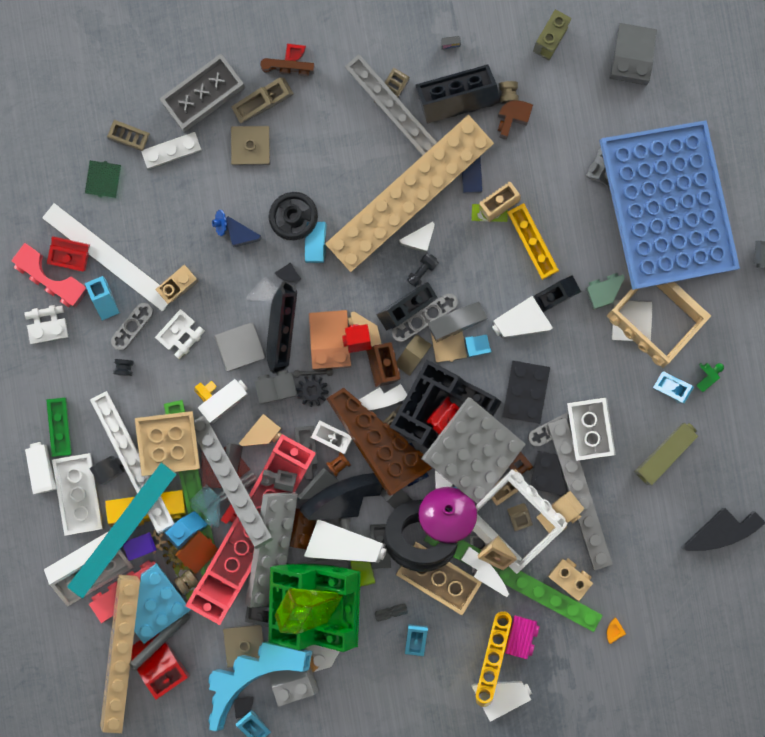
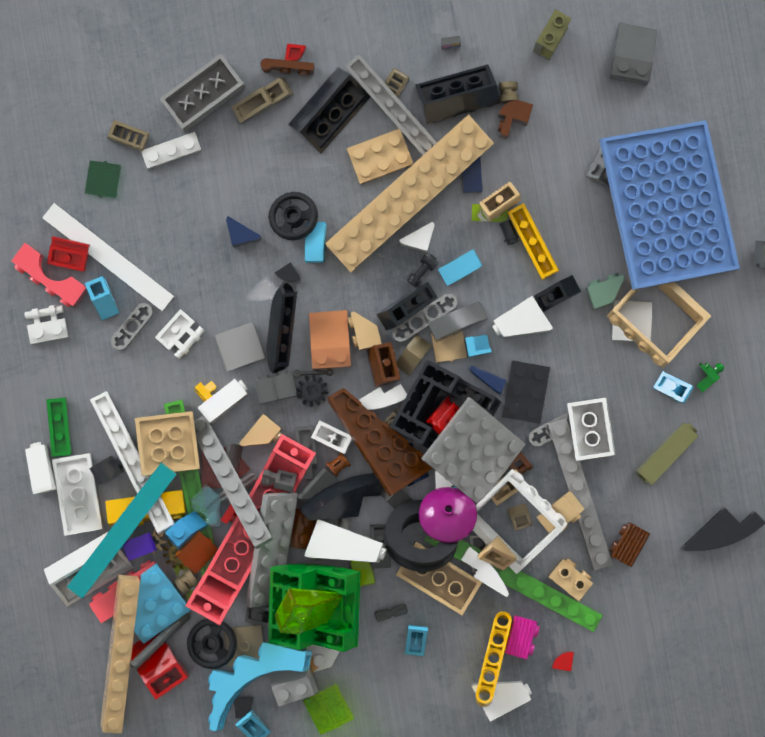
(123, 367): black wheel -> none
(177, 284): tan slope -> none
(195, 647): none -> black wheel
(220, 222): blue piece -> none
(250, 145): dark tan plate -> none
(329, 110): none -> black slope
(329, 708): none -> clear neon green slope
(357, 338): red brick -> none
(380, 156): none -> tan plate
(460, 267): none -> medium azure slope
(494, 382): none -> dark blue slope
(509, 233): none -> black pin
(547, 474): black wing -> none
(564, 661): none -> red tile
(614, 631): light orange tile -> none
(629, 544): none -> reddish brown brick

